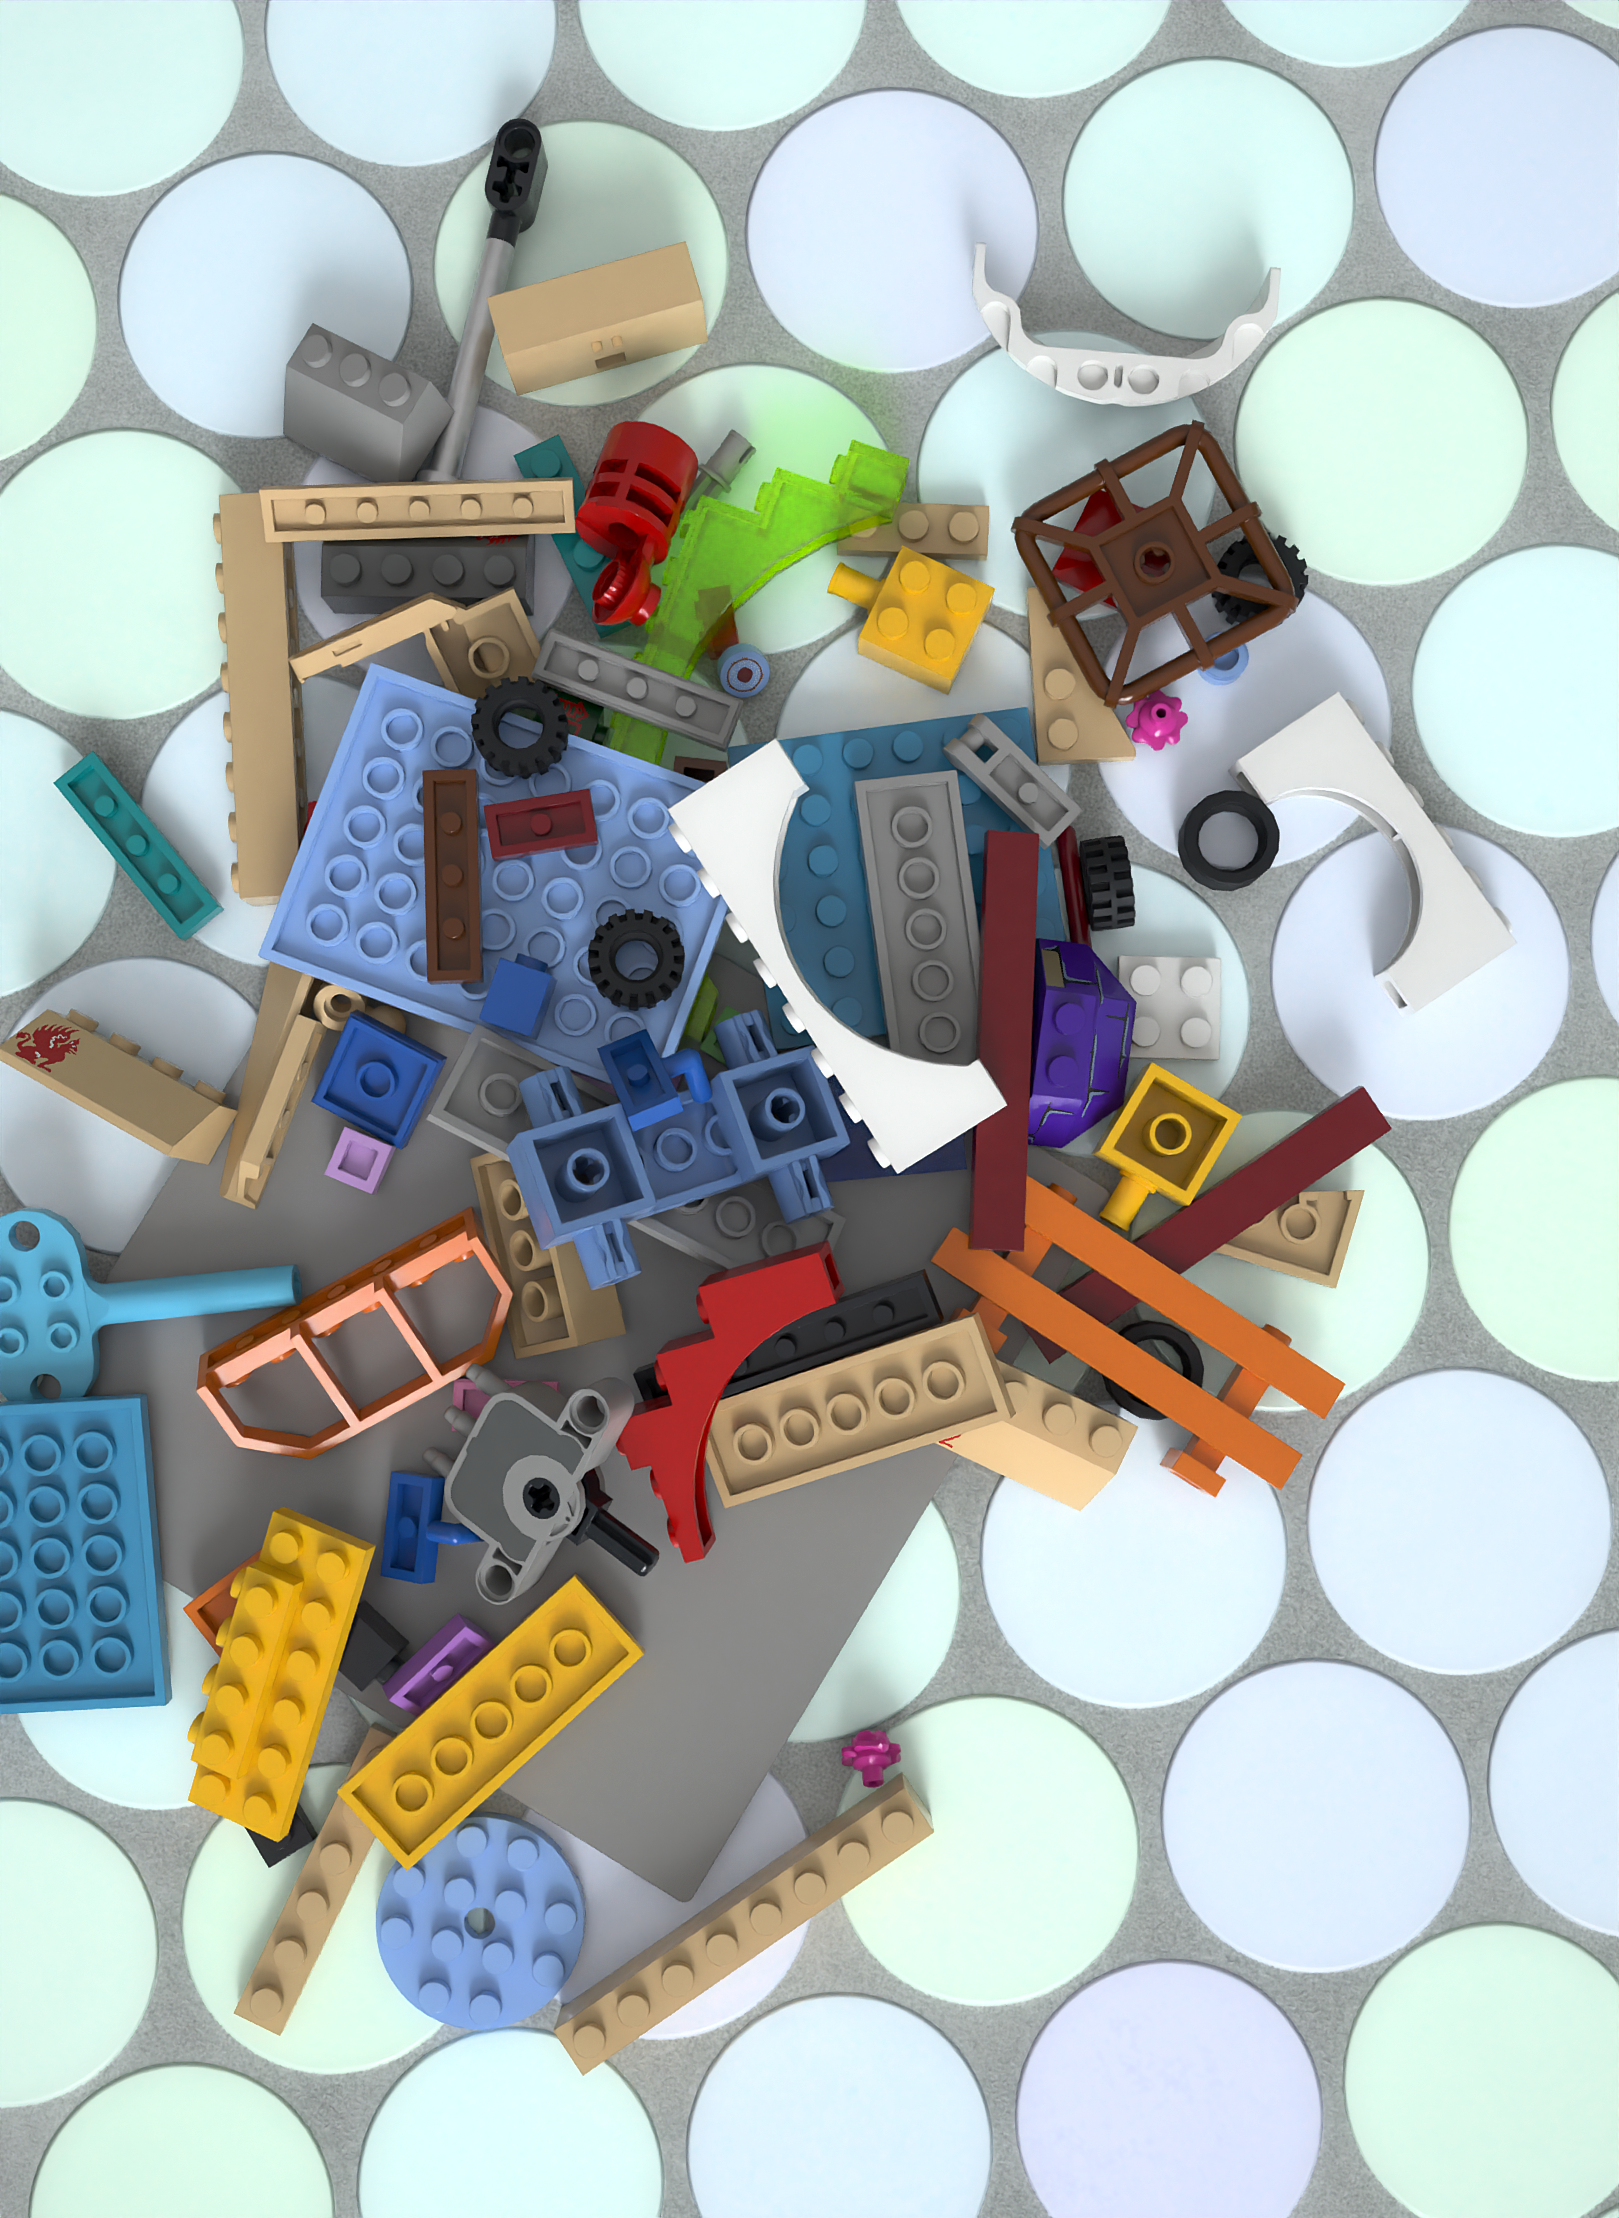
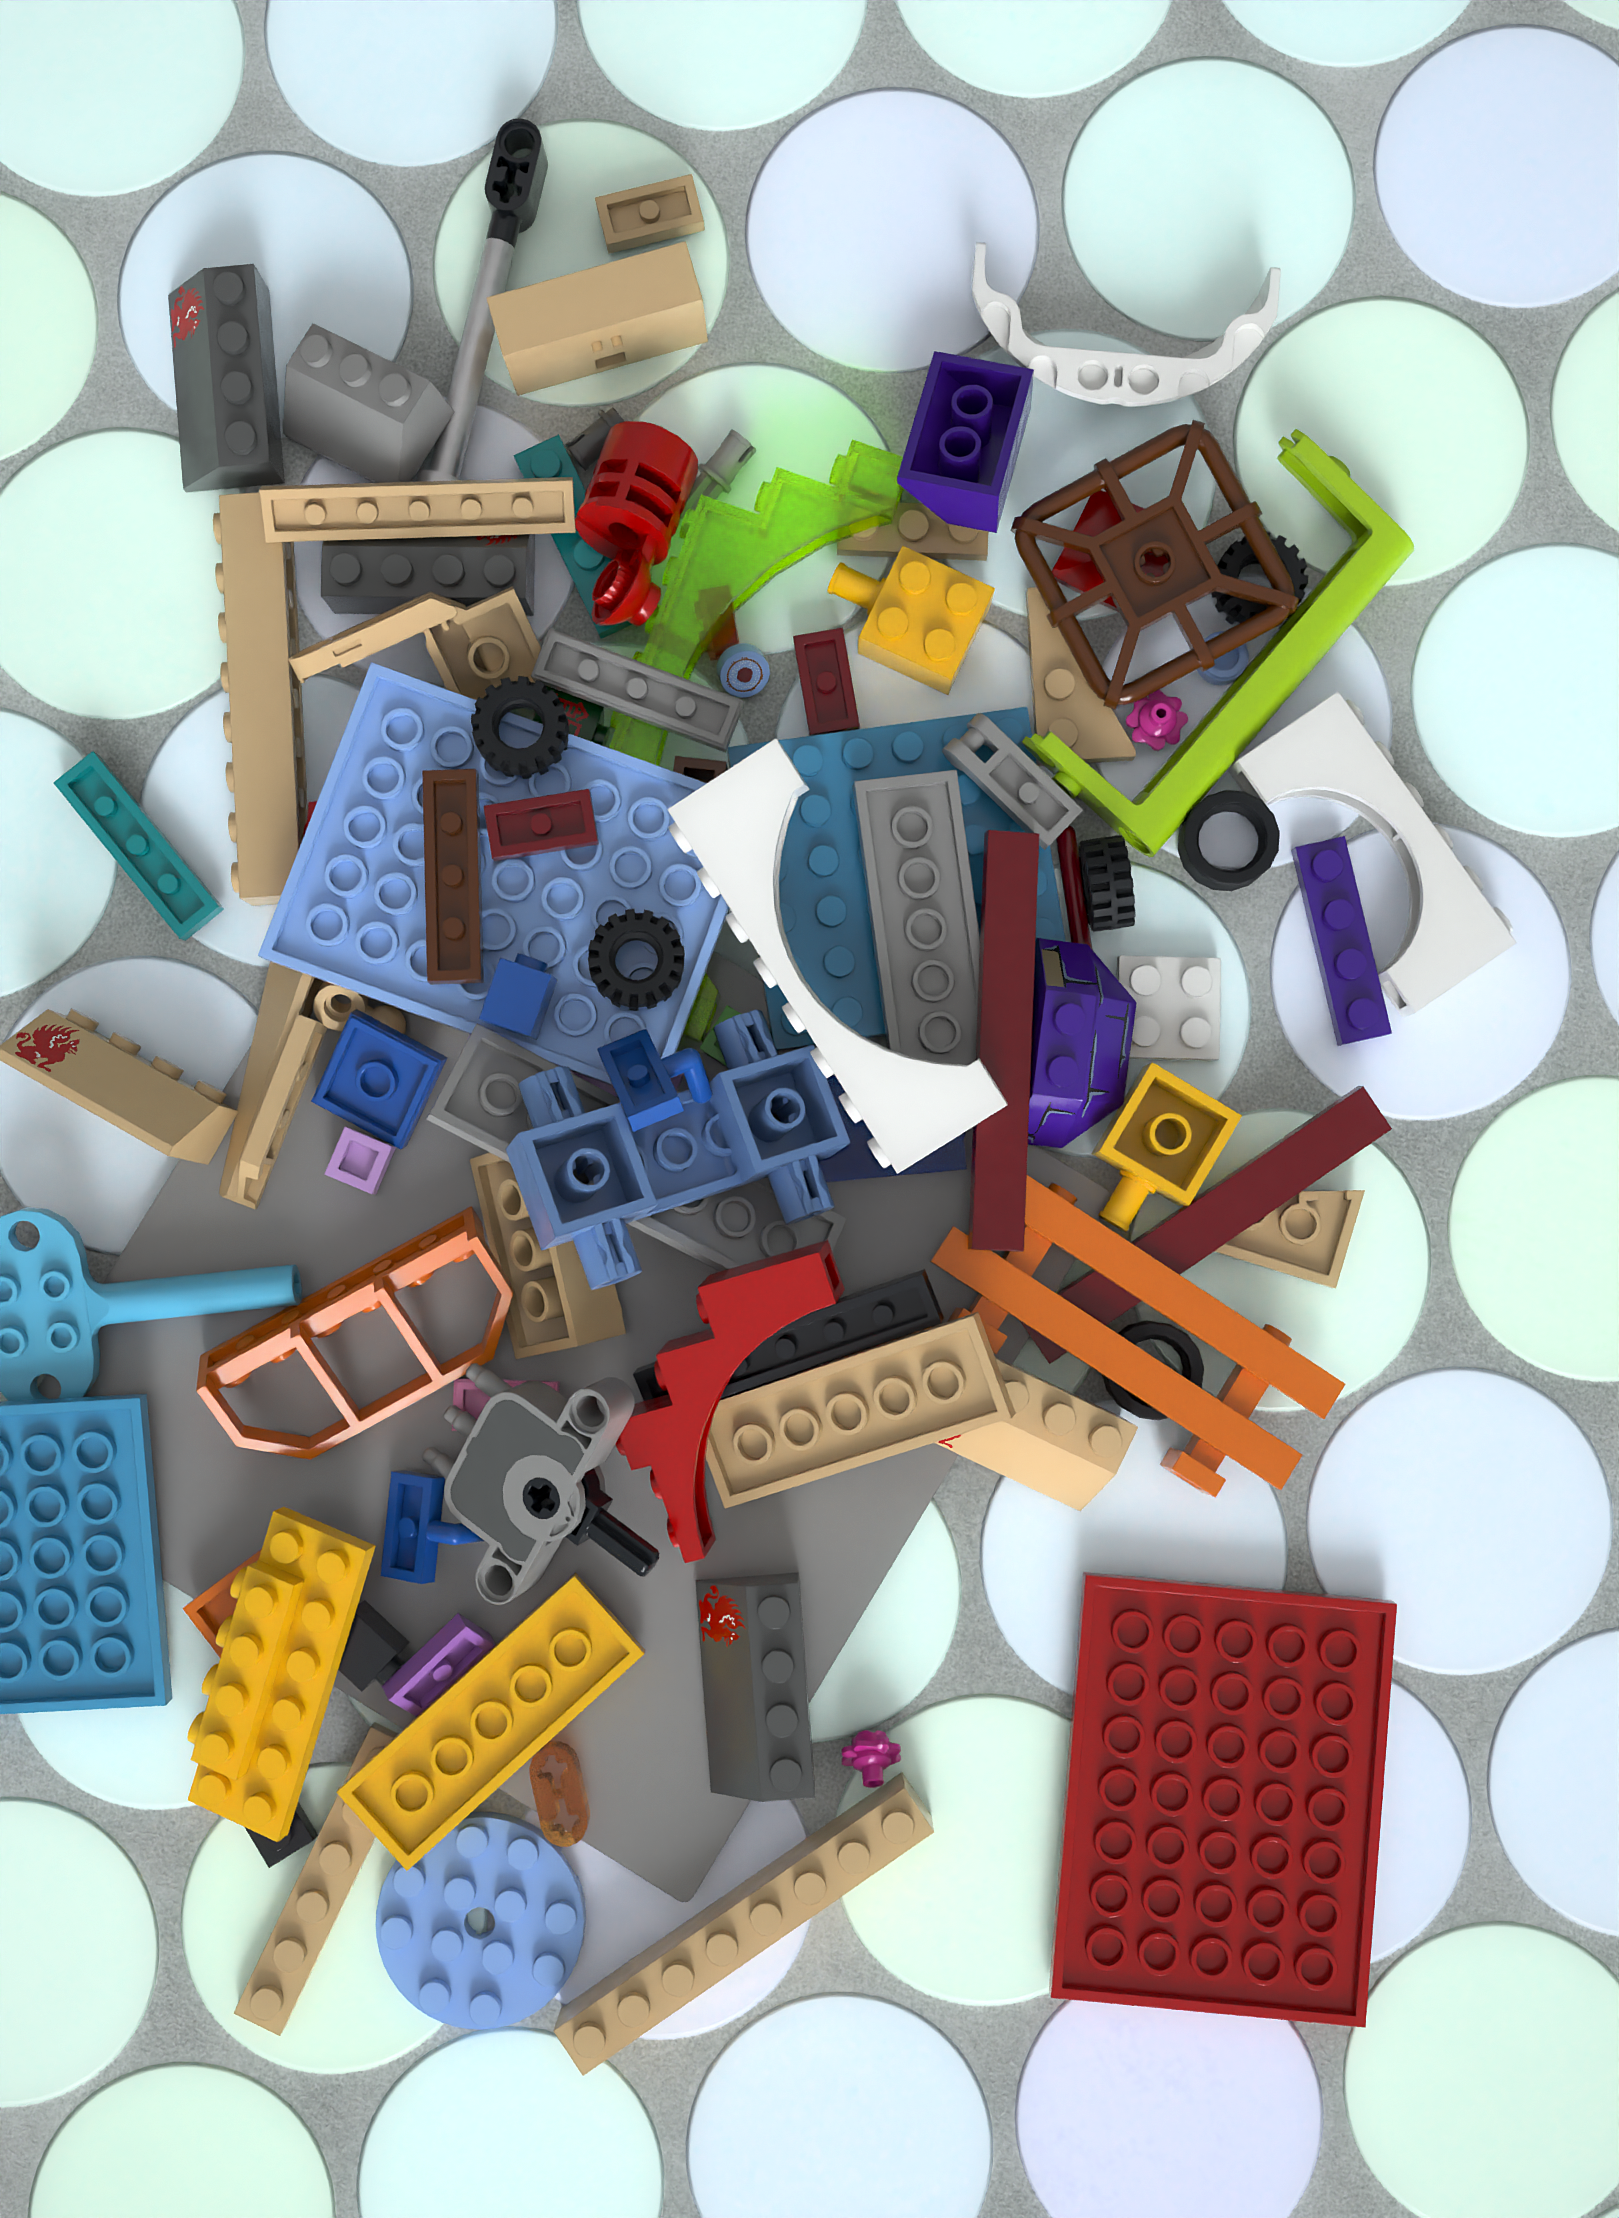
(225, 380): none -> dark grey slope
(547, 1795): none -> clear orange beam
(589, 443): none -> dark grey pin
(650, 213): none -> tan plate
(756, 1687): none -> dark grey slope
(826, 682): none -> dark red plate
(967, 439): none -> dark purple slope
(1223, 1799): none -> red plate
(1270, 678): none -> lime piece
(1341, 941): none -> dark purple plate

